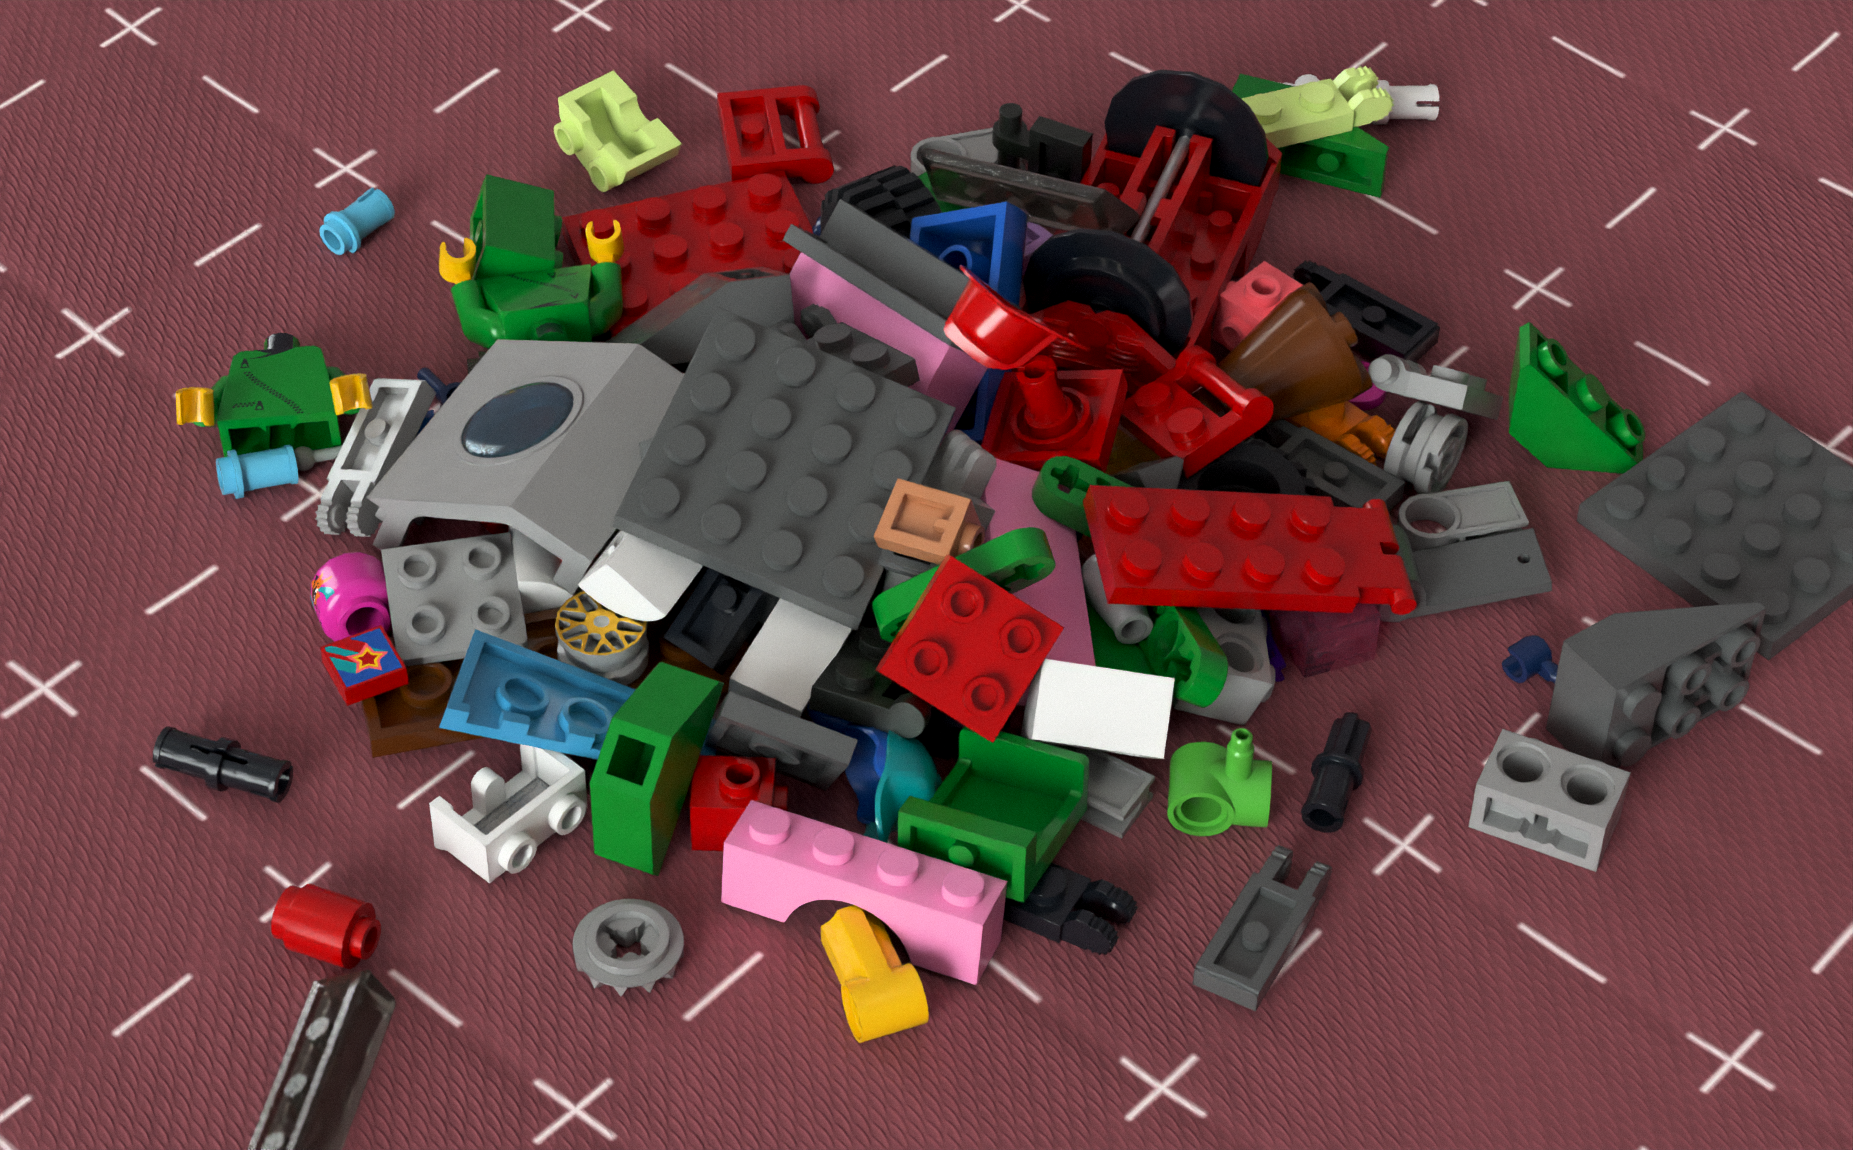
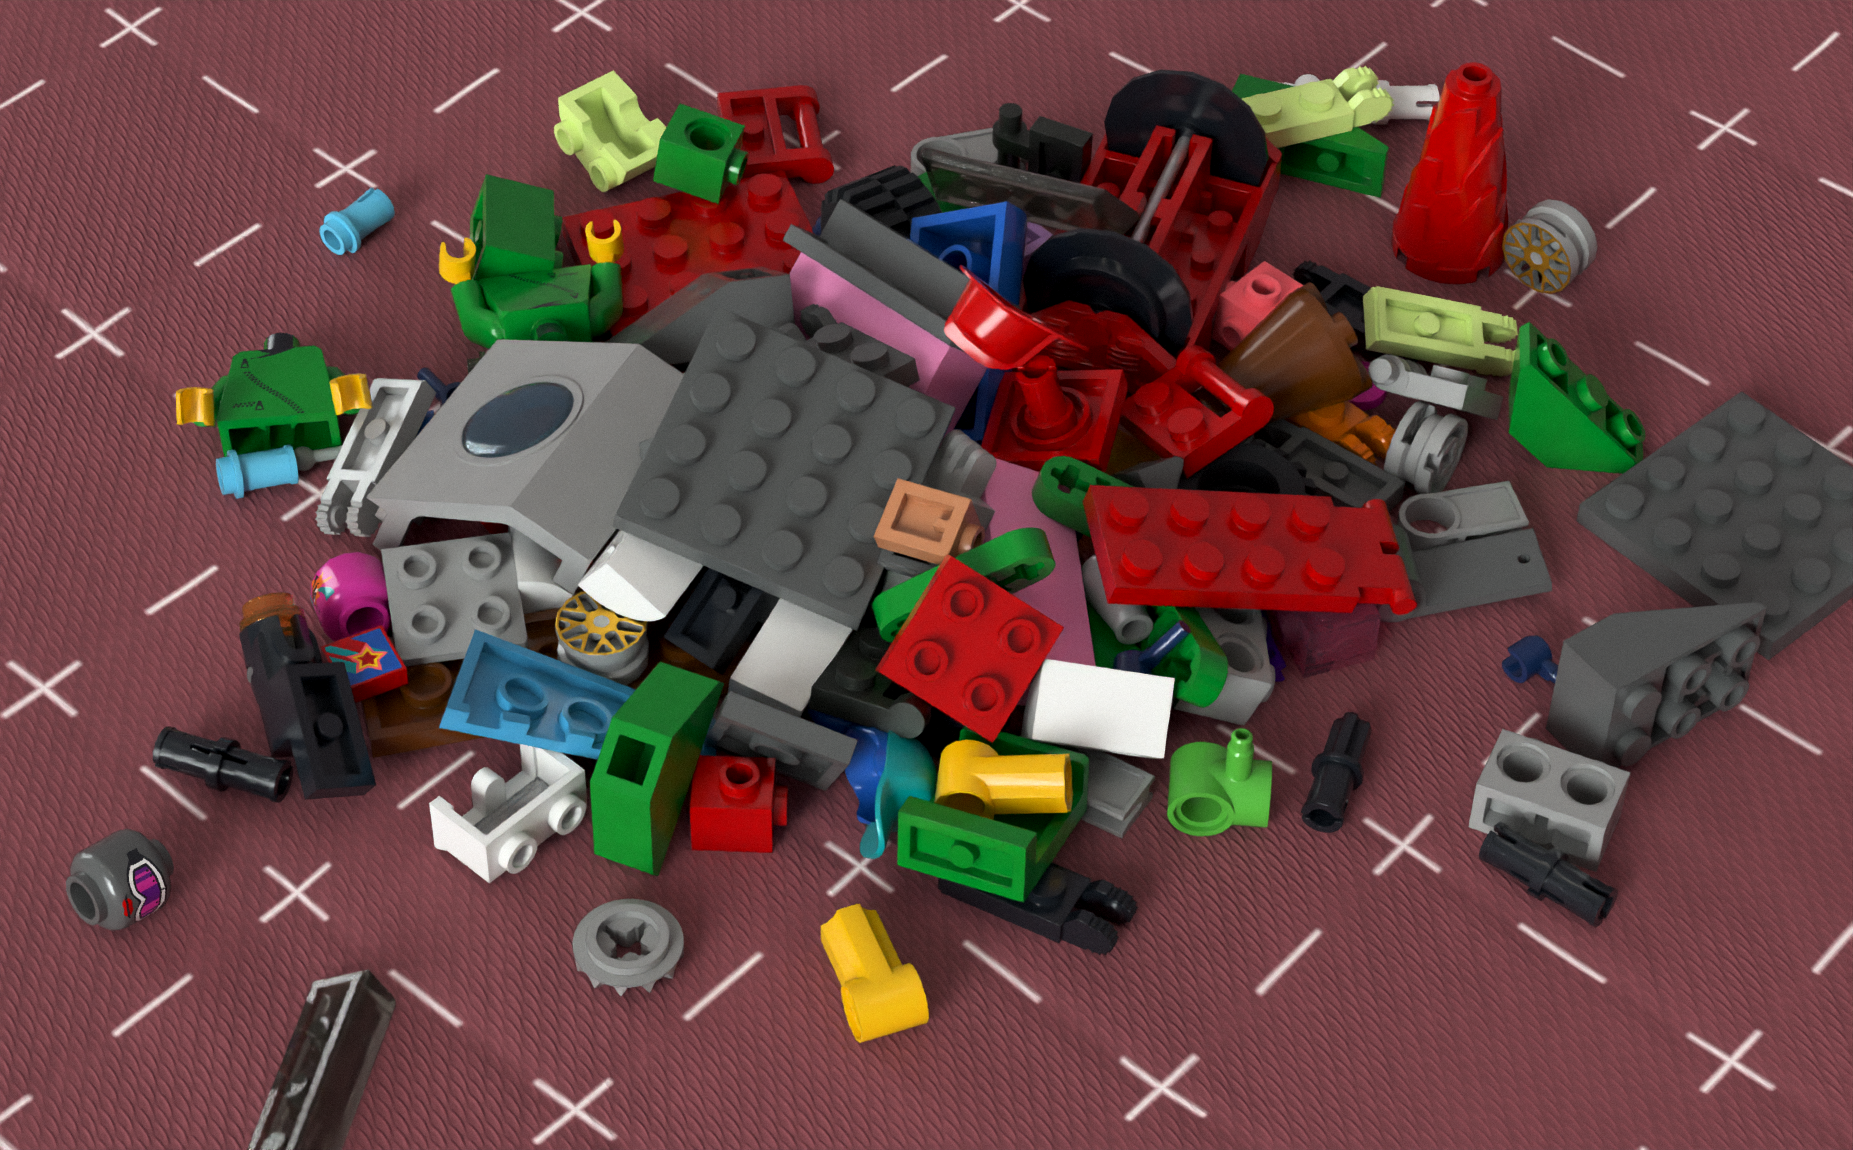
(120, 879): none -> dark grey head
(304, 701): none -> black plate
(326, 925): red brick -> none
(700, 154): none -> green brick
(936, 908): bright pink arch -> none
(988, 784): none -> yellow piece
(1145, 661): none -> dark blue hand
(1260, 931): dark grey hinge -> none
(1438, 331): none -> yellowish green hinge
(1457, 192): none -> red cone
(1548, 874): none -> black pin
(1553, 243): none -> light grey wheel

